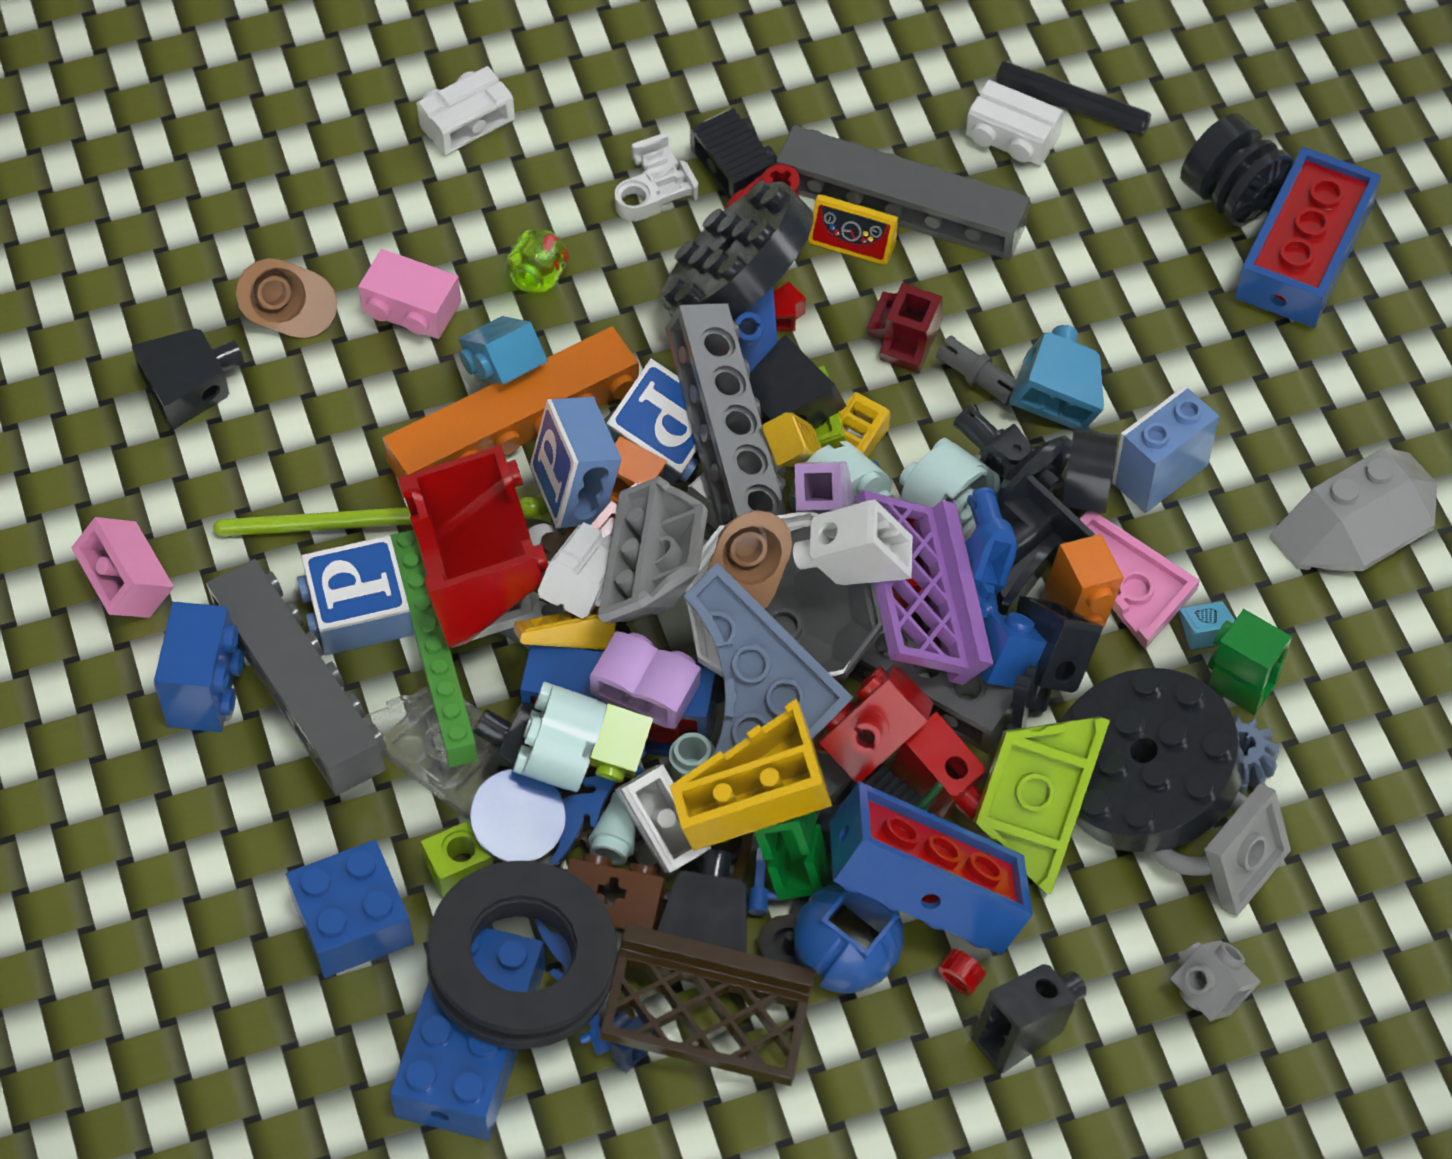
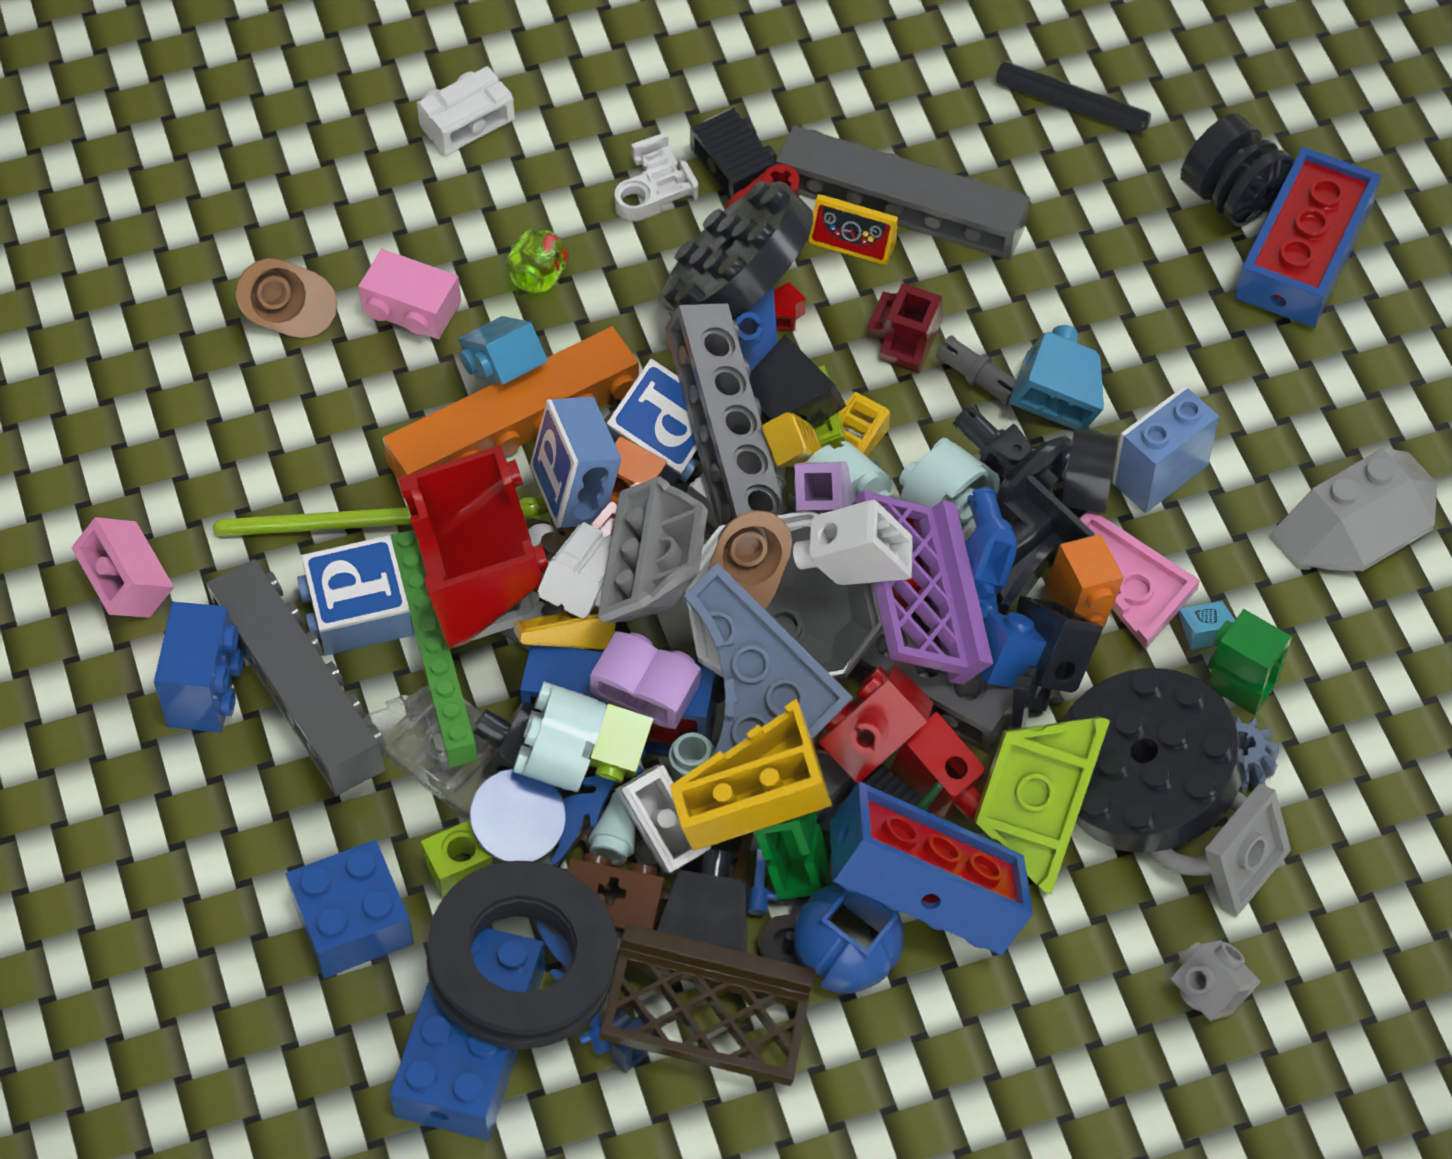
(185, 373): black torso -> none
(962, 971): red axle -> none
(1014, 123): white brick -> none
(1026, 1015): black torso -> none

